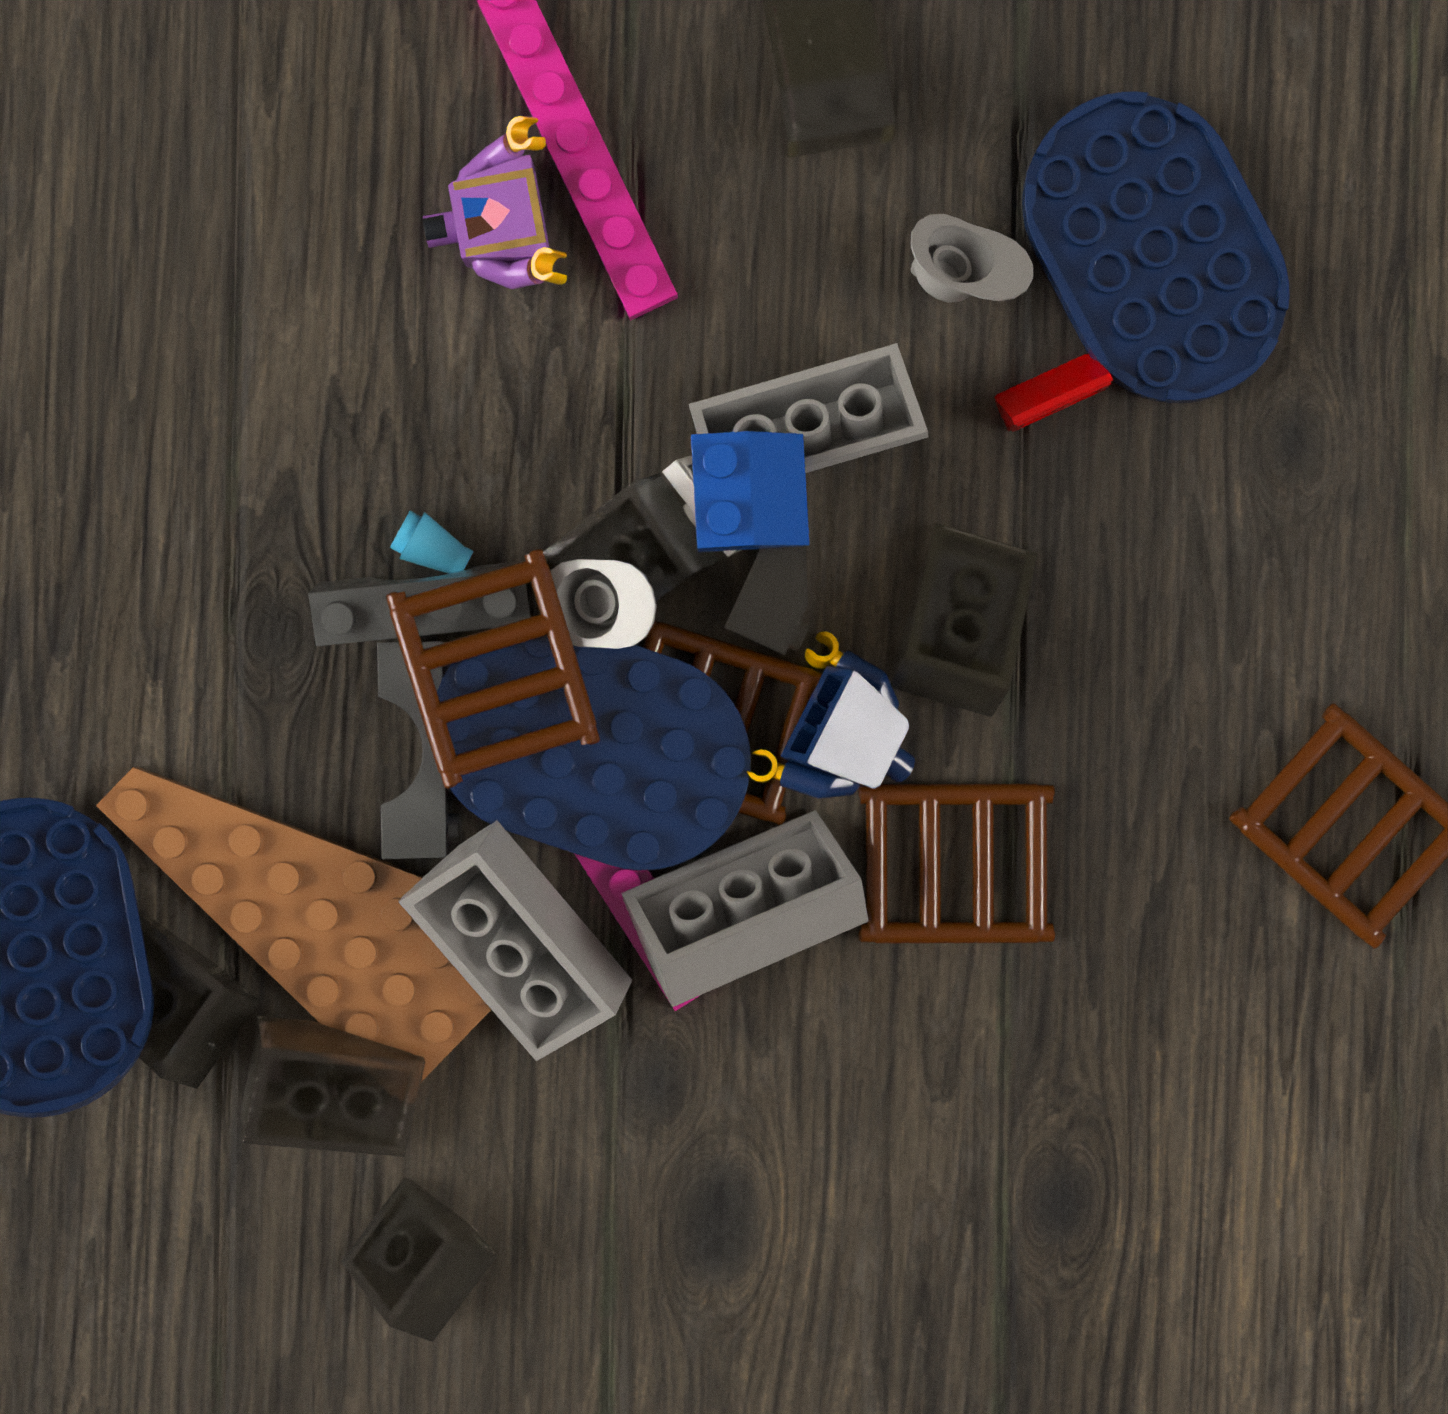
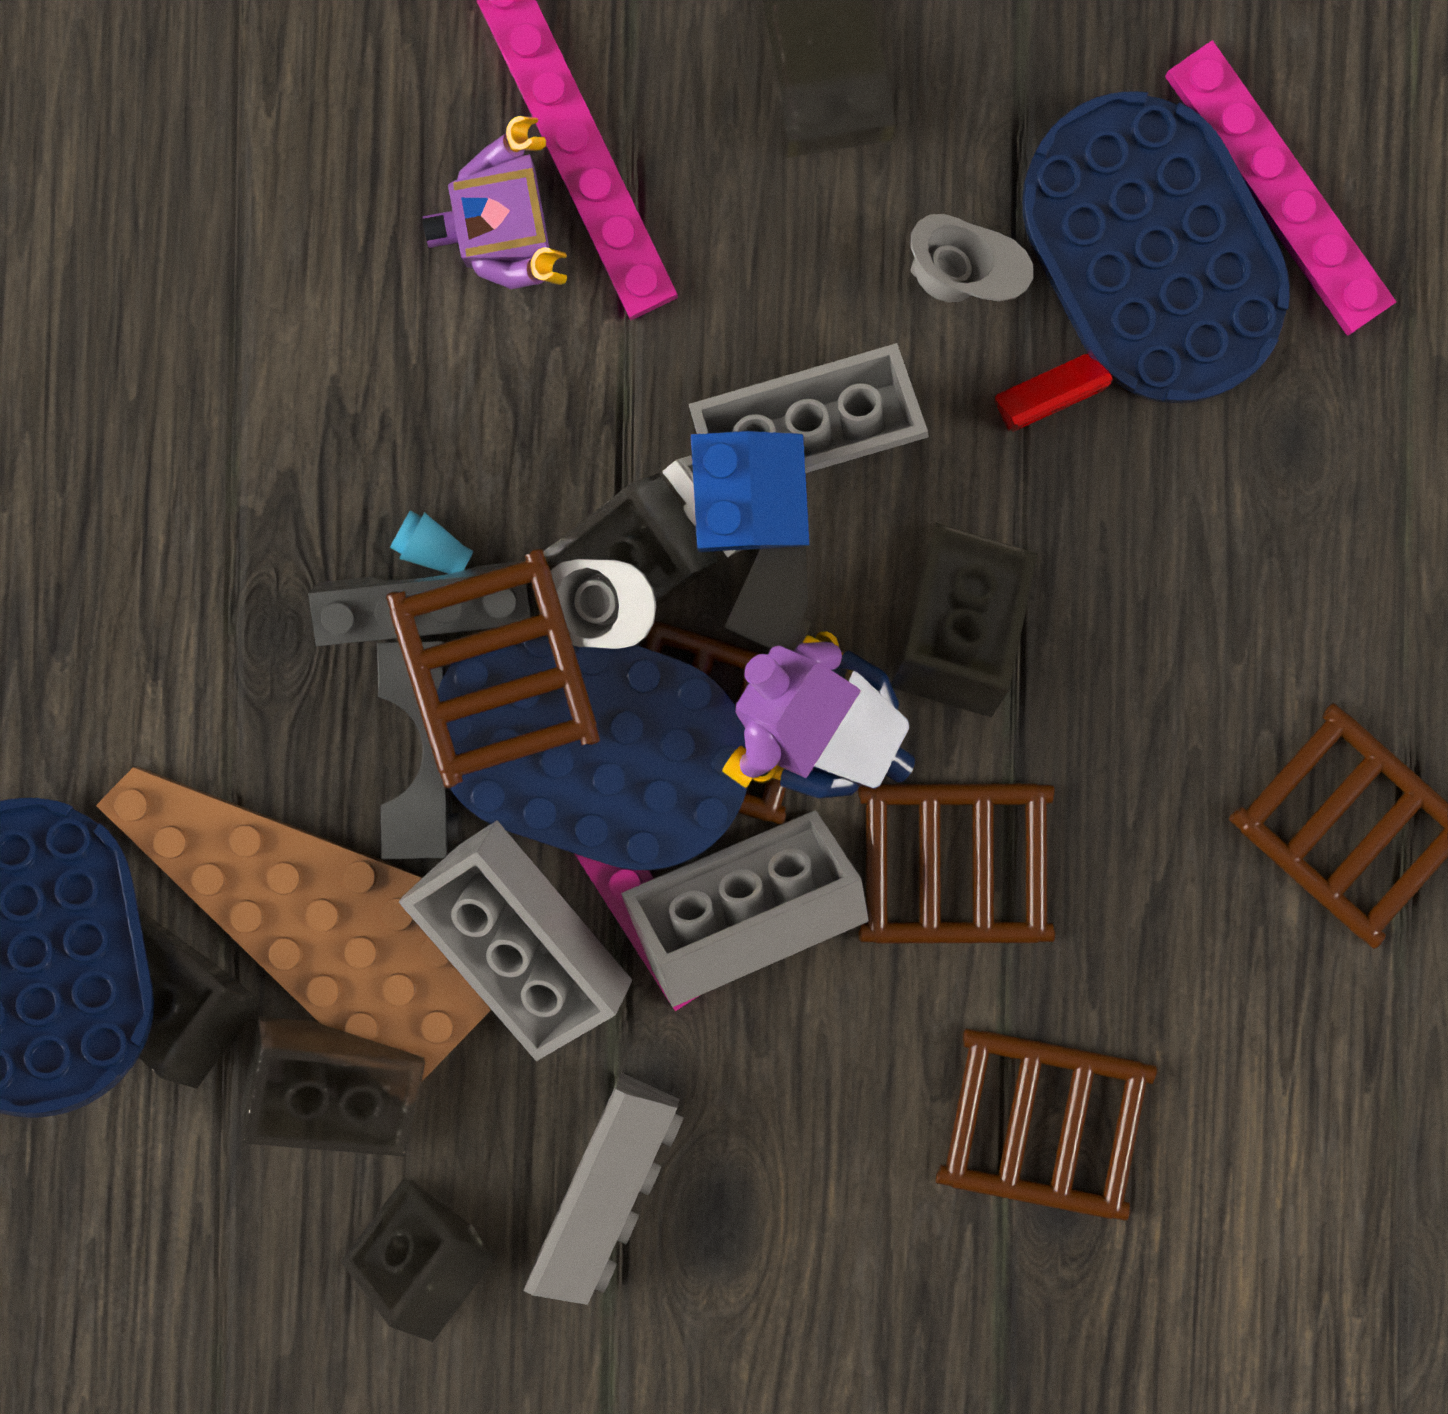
(603, 1193): none -> light grey slope
(790, 709): none -> medium lavender torso
(1008, 1182): none -> reddish brown bar
(1282, 189): none -> dark pink plate

